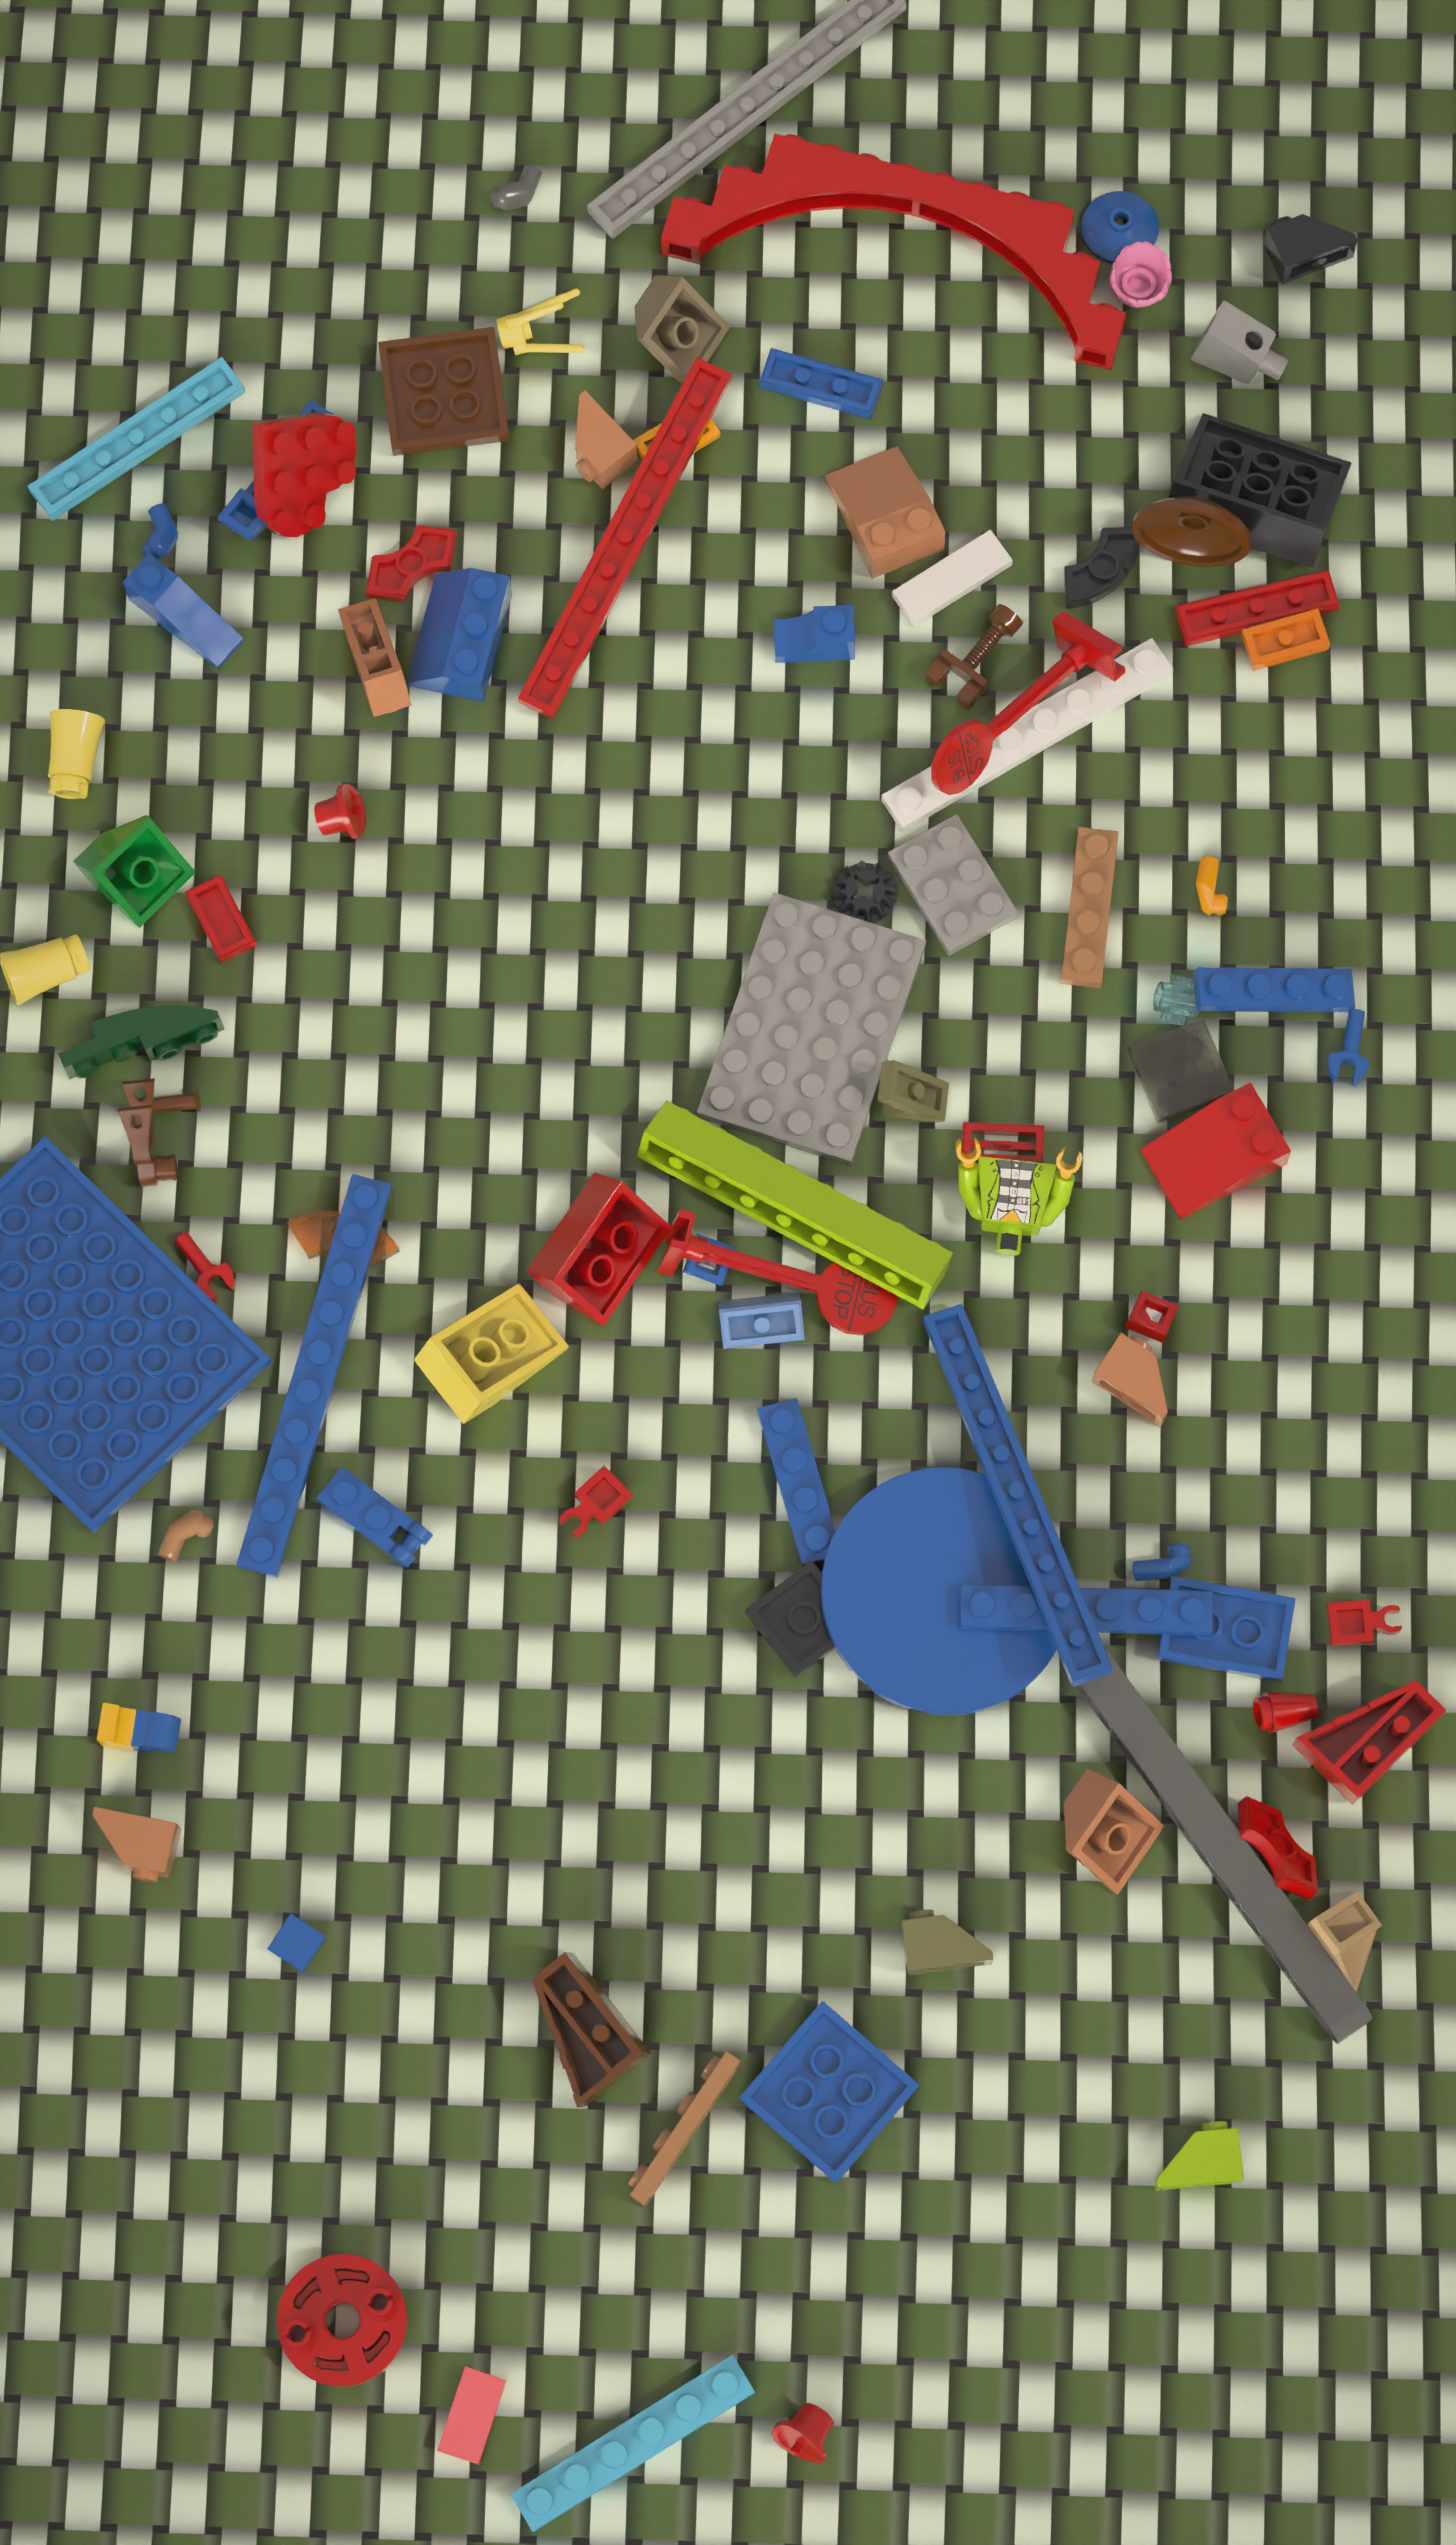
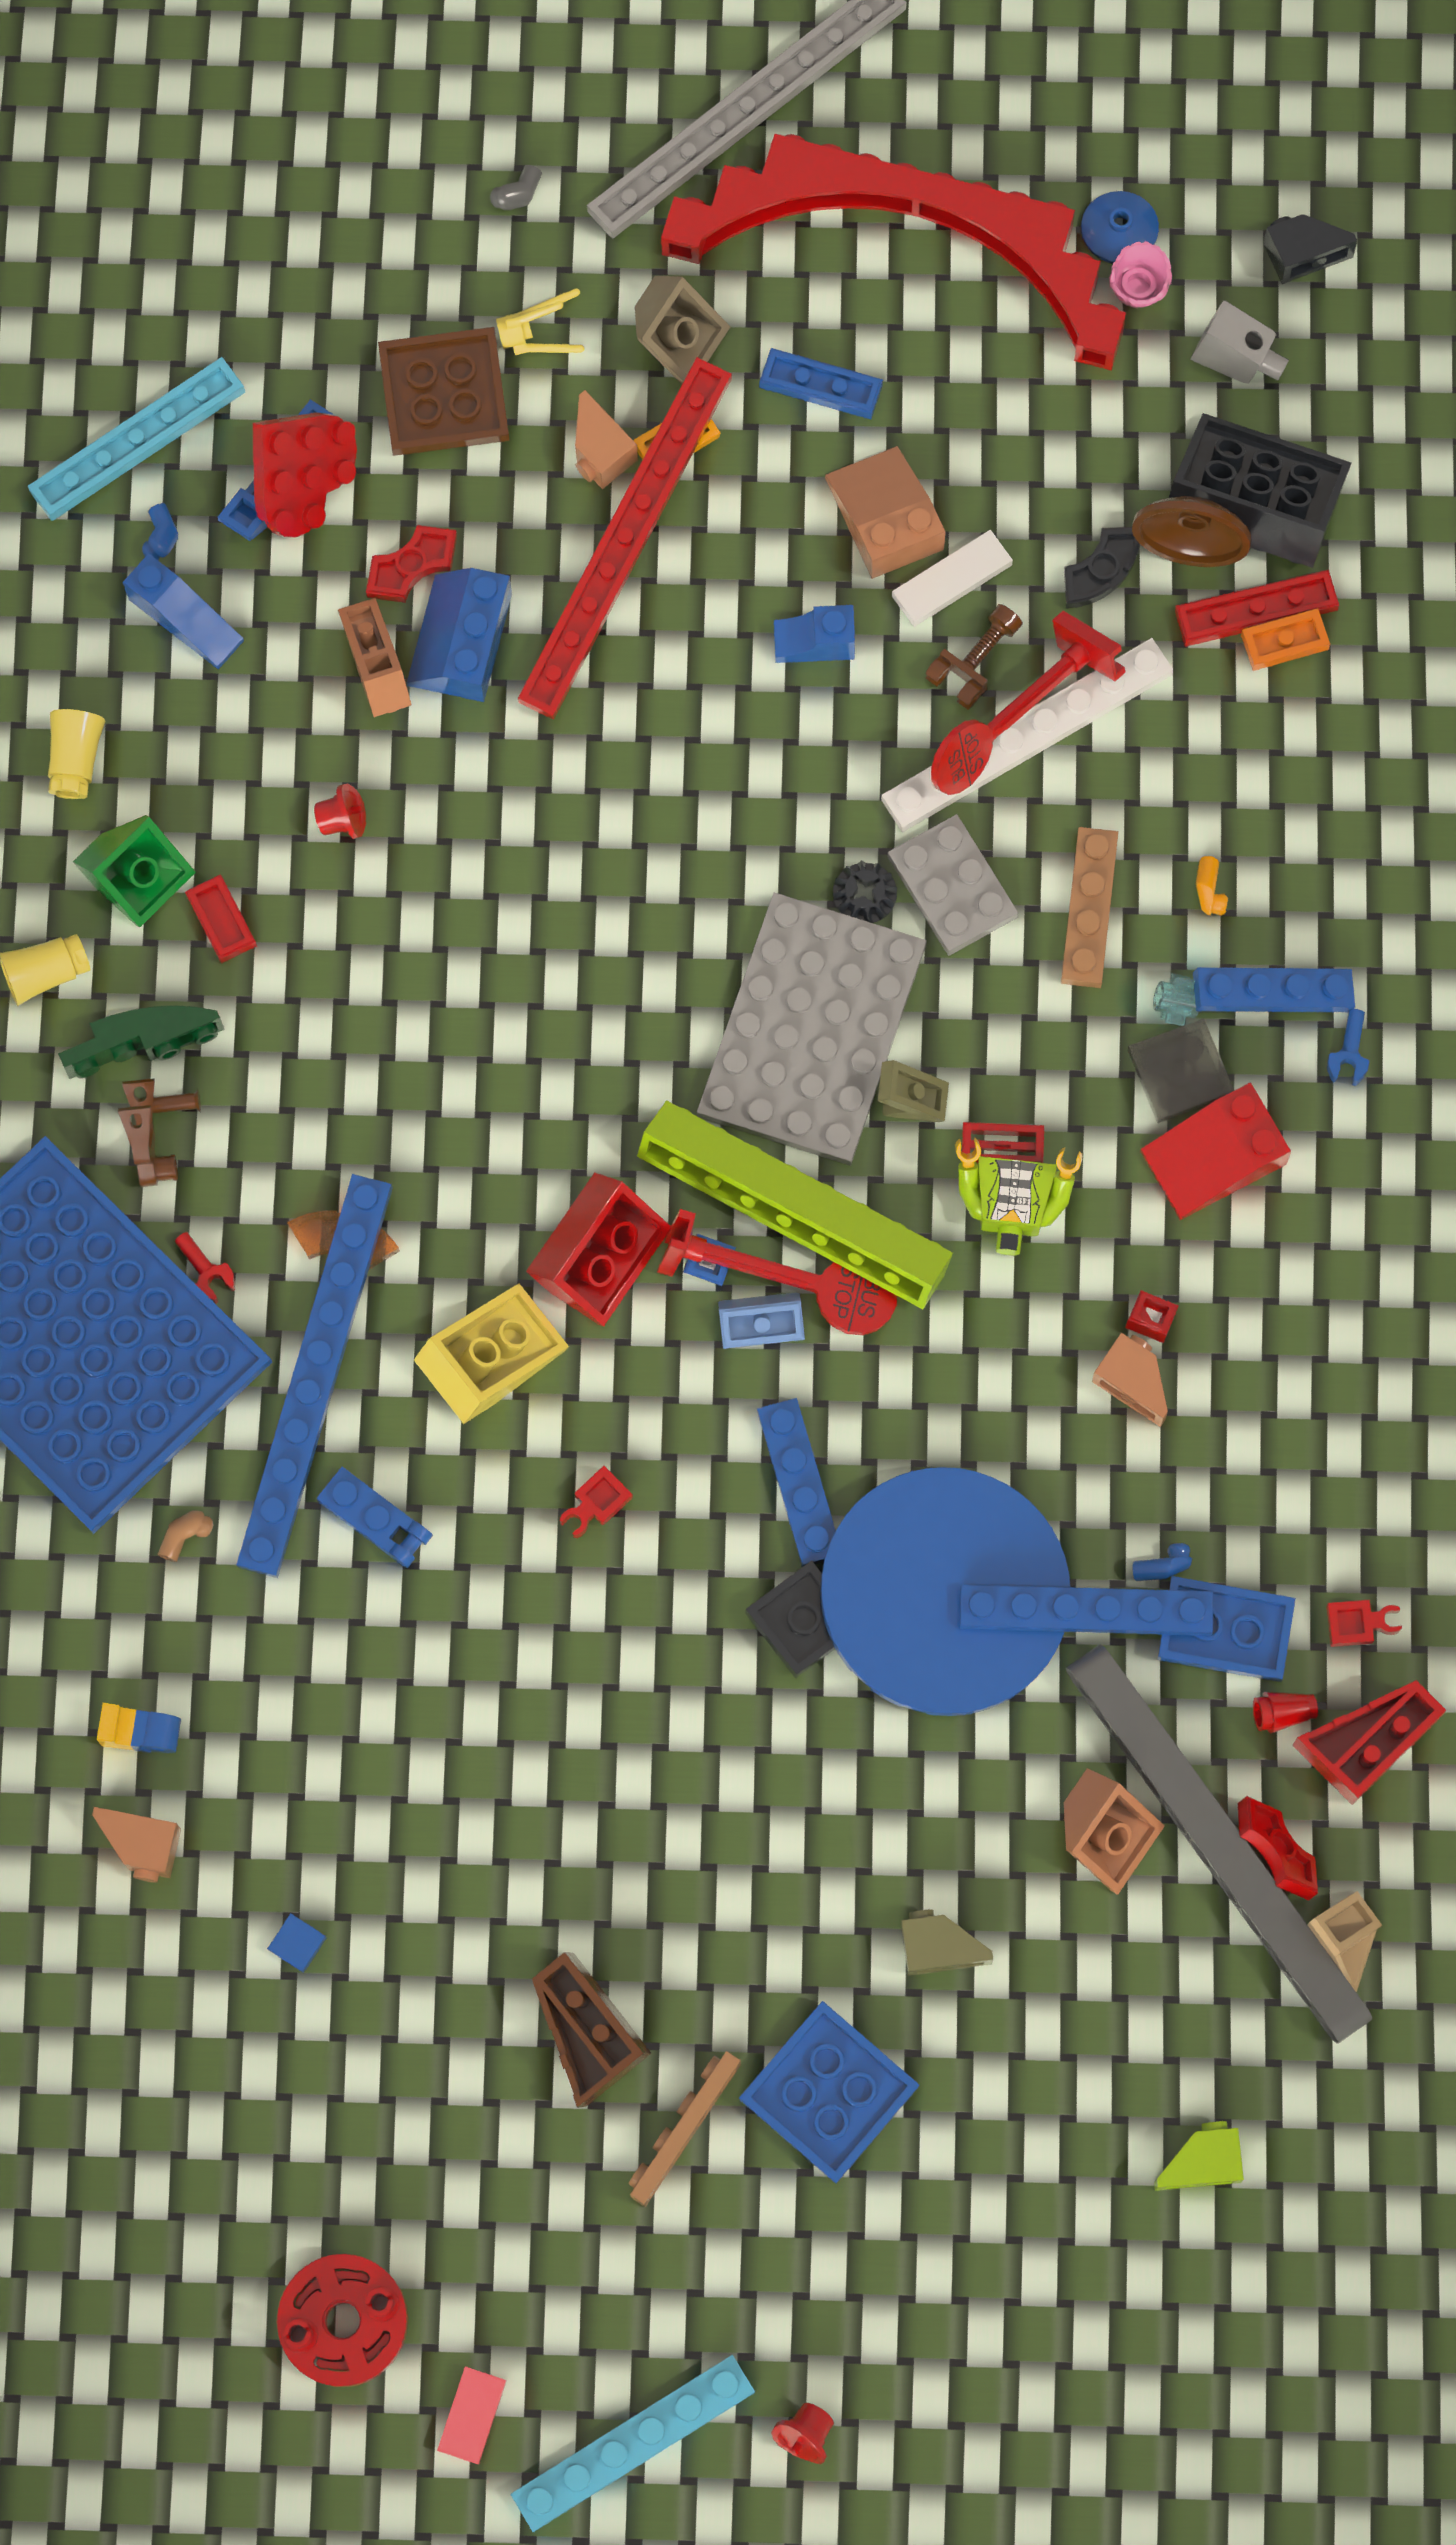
(1017, 1496): blue plate -> none

